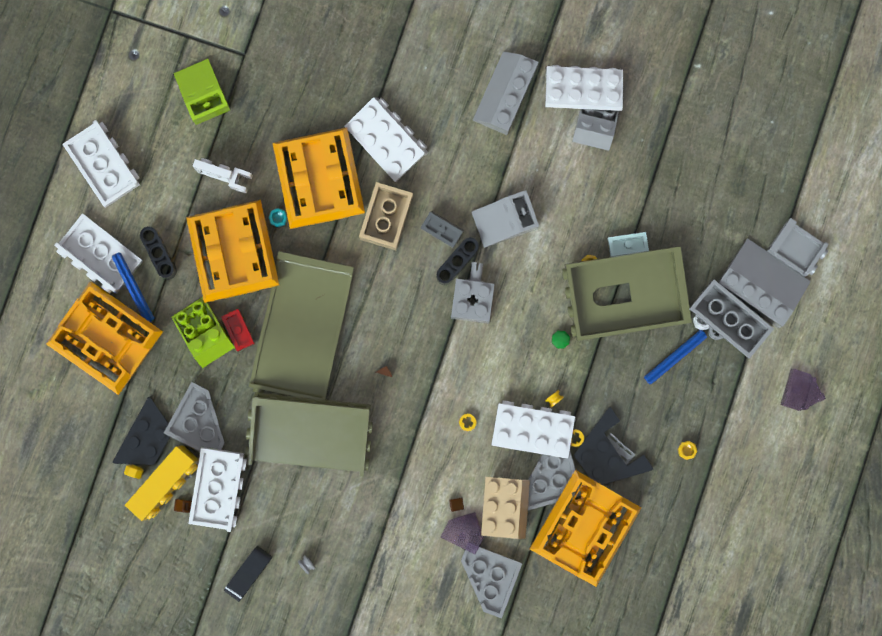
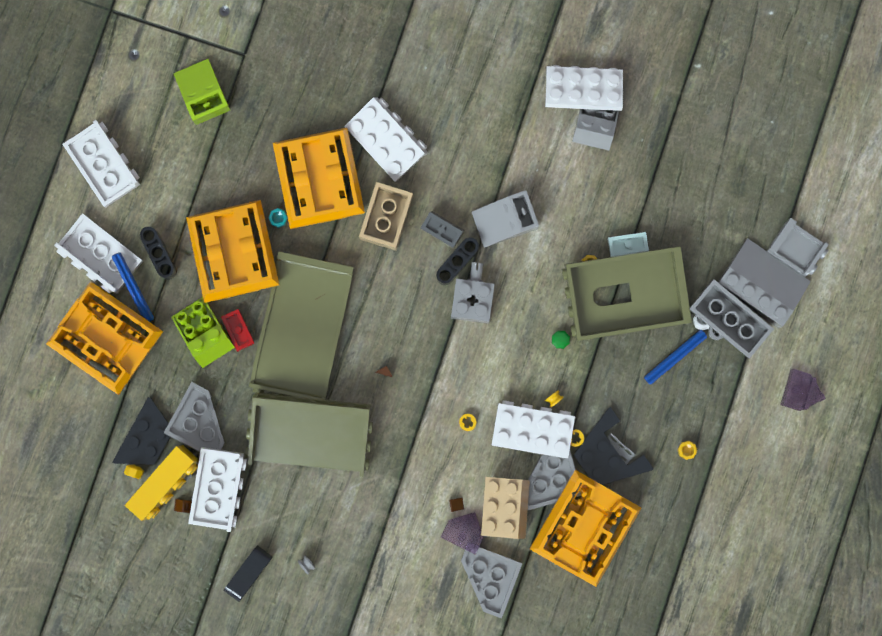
(222, 173): white plate -> none
(505, 92): light grey slope -> none

